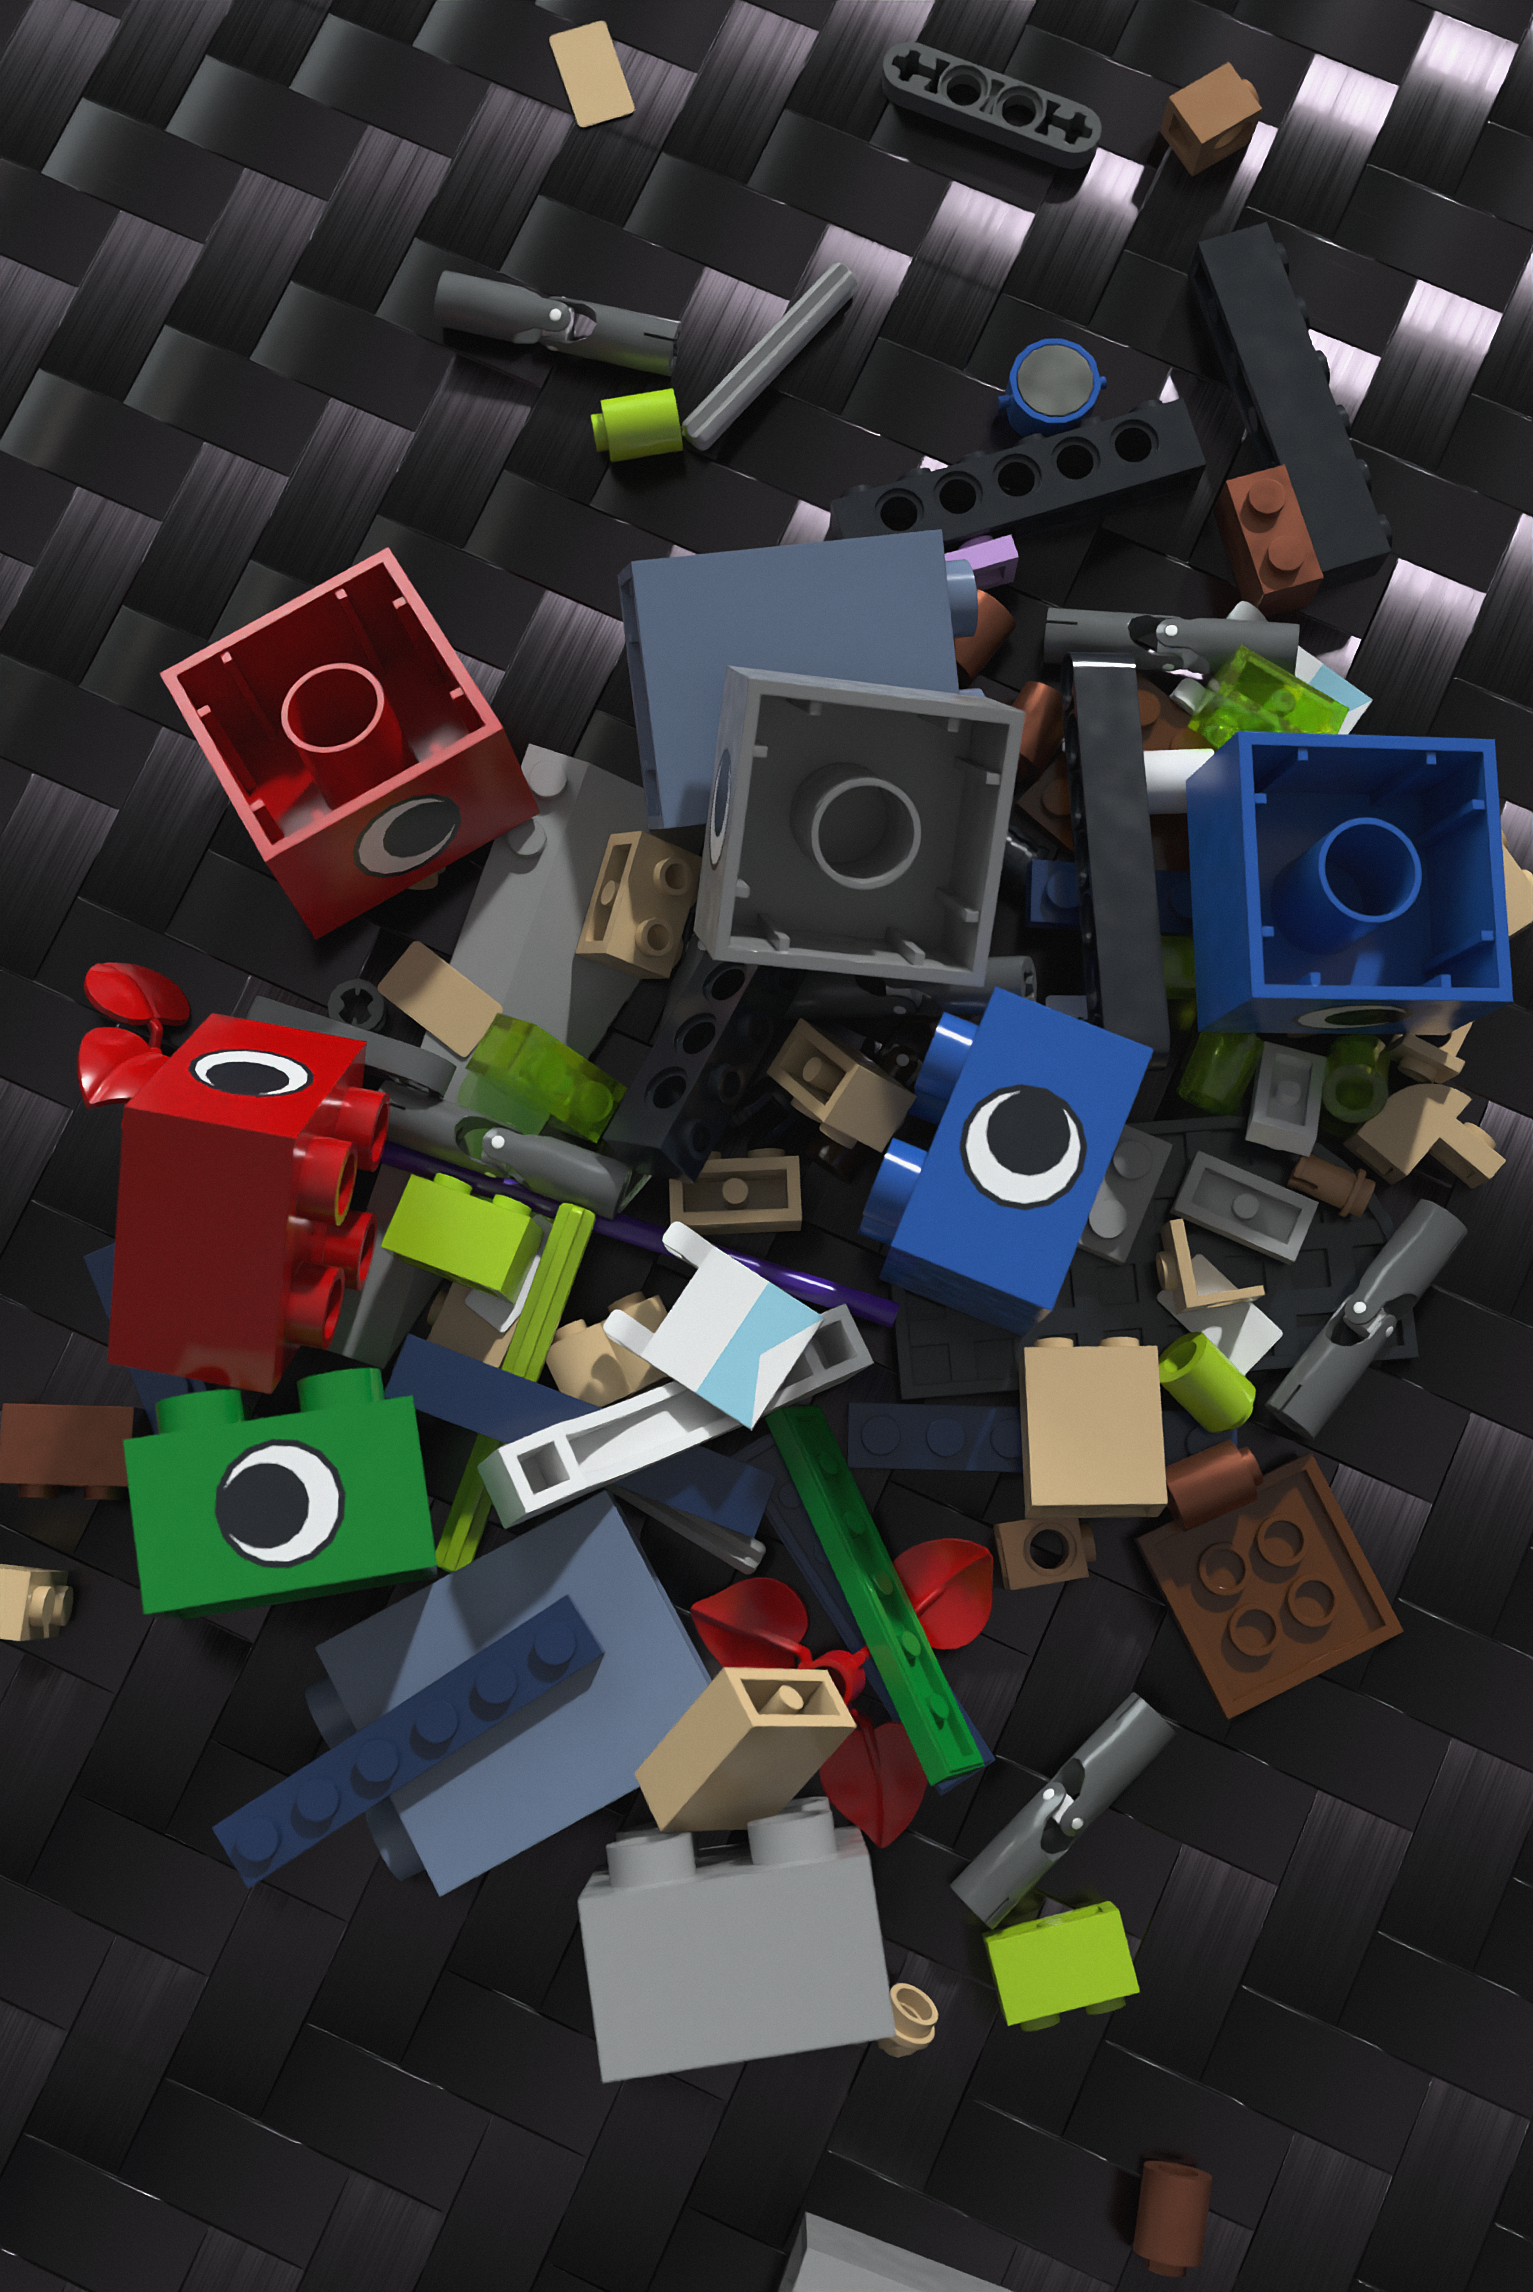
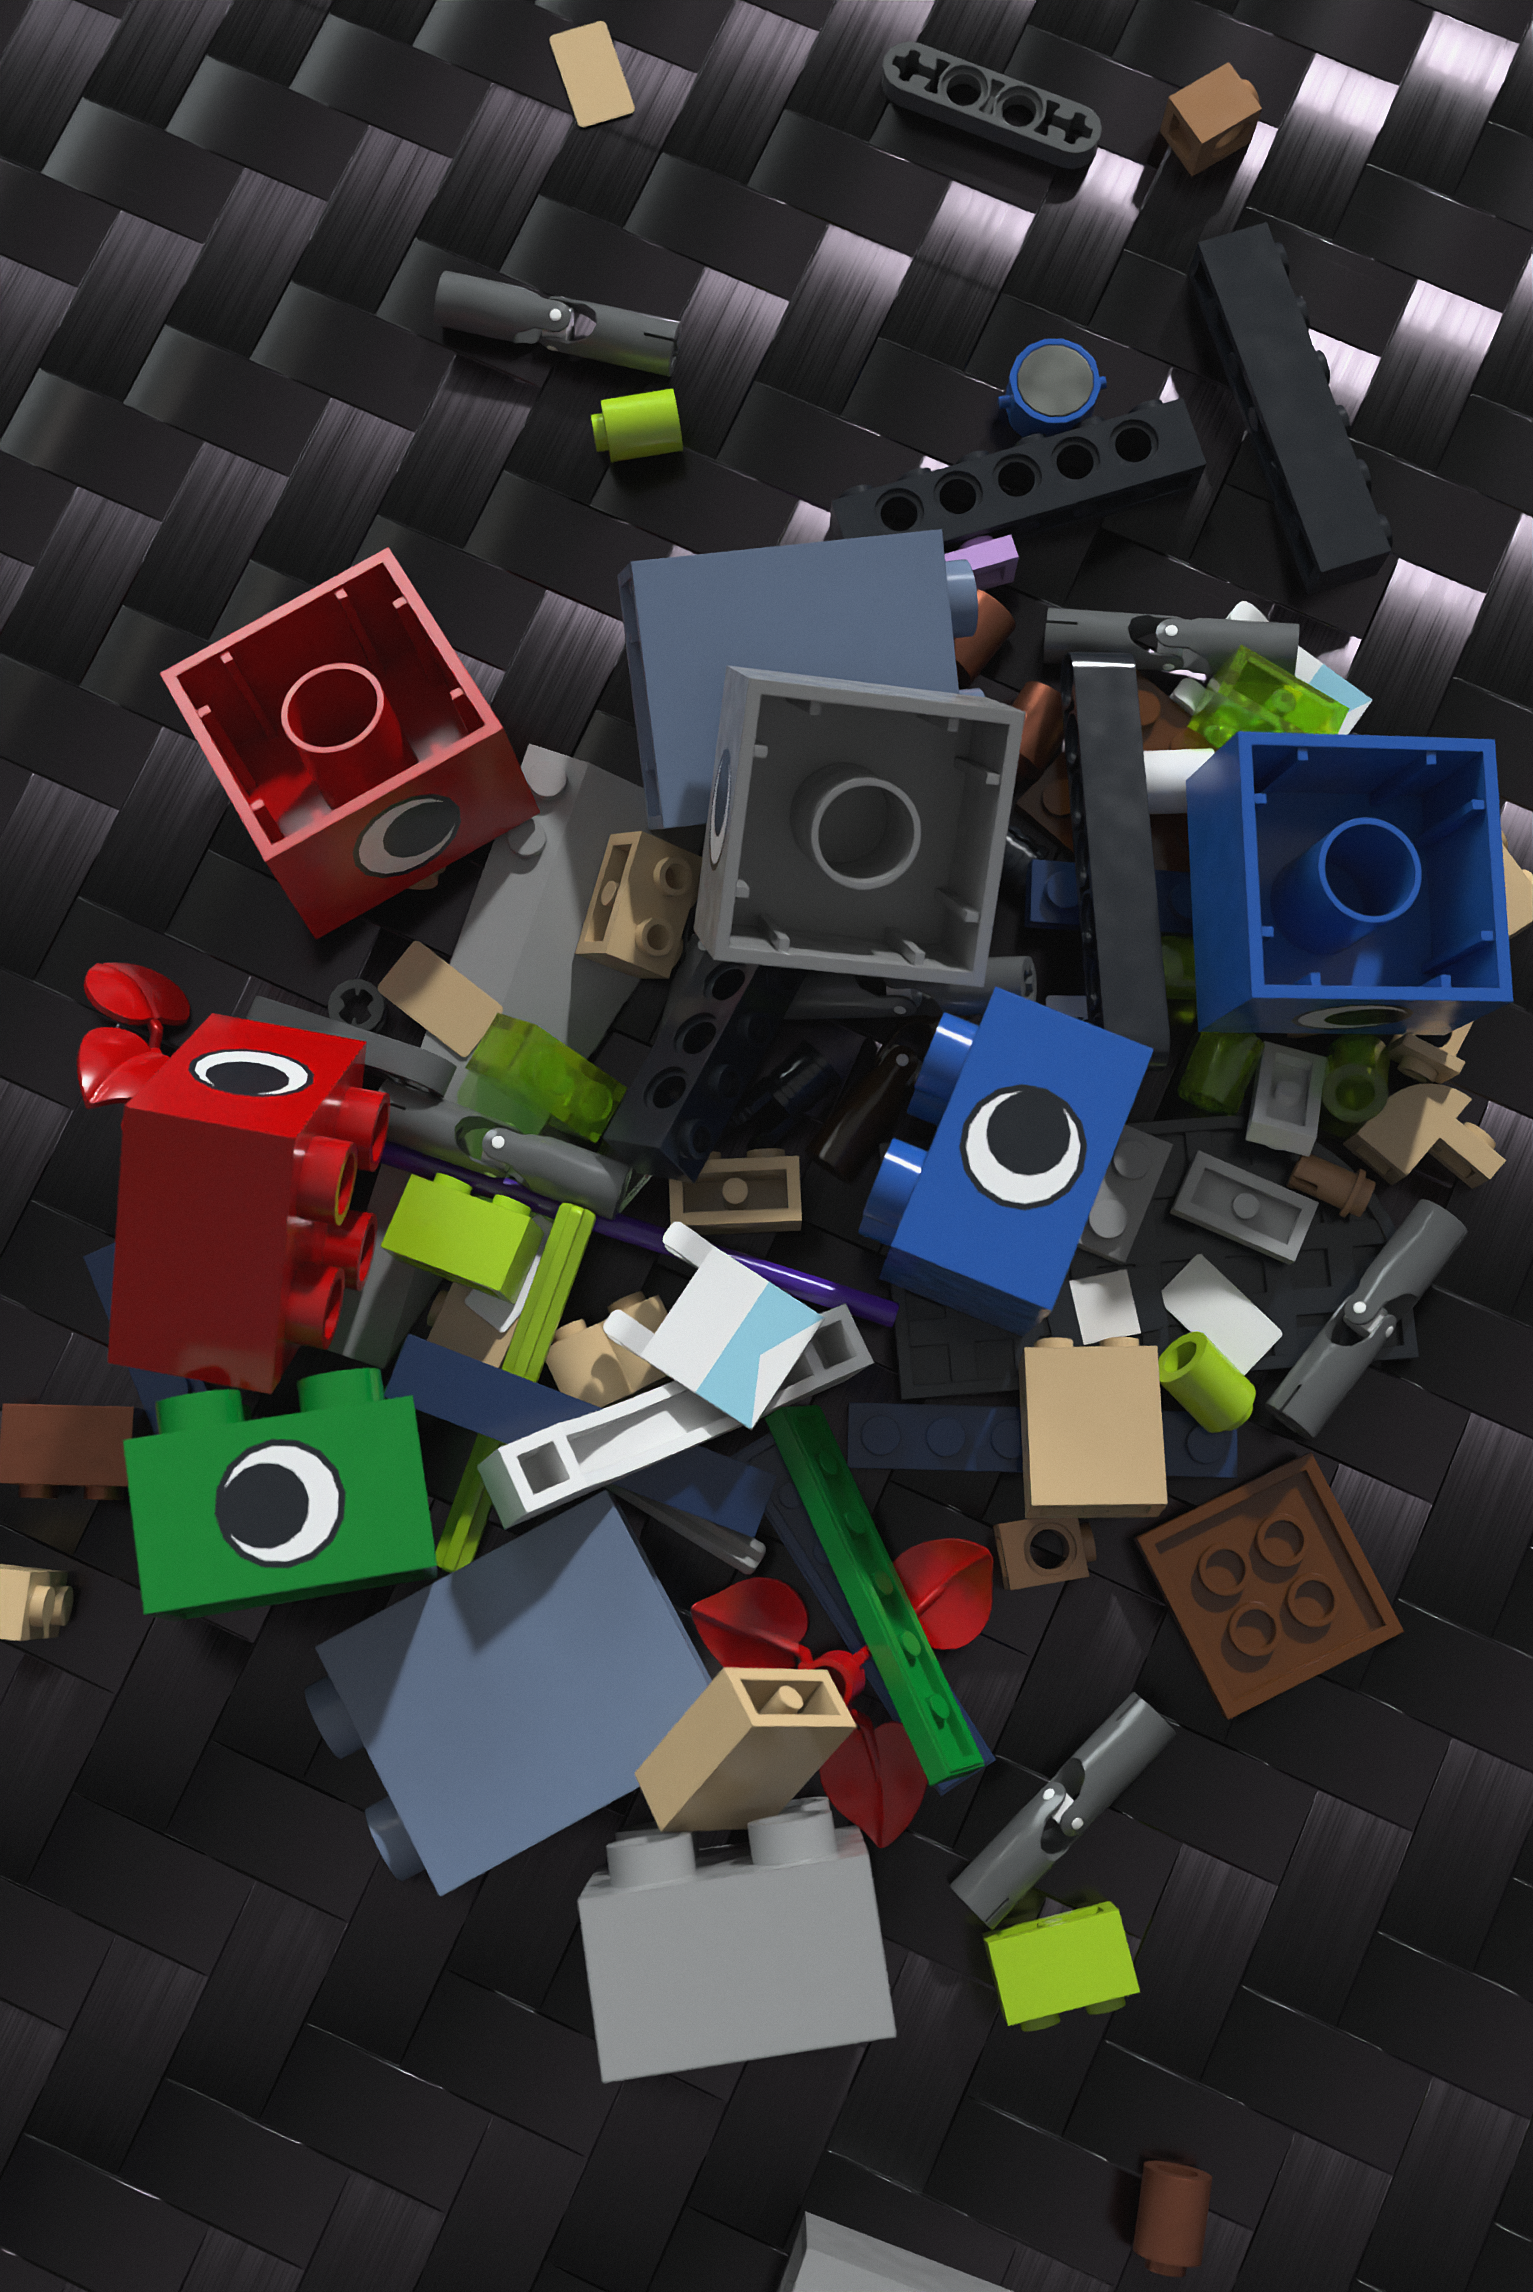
(408, 1740): dark blue plate -> none
(769, 356): light grey axle -> none
(840, 1088): tan brick -> none
(913, 2020): tan plate -> none
(1109, 1306): none -> sticker
(1177, 1274): tan bracket -> none
(1211, 1484): copper brick -> none
(1268, 541): copper brick -> none

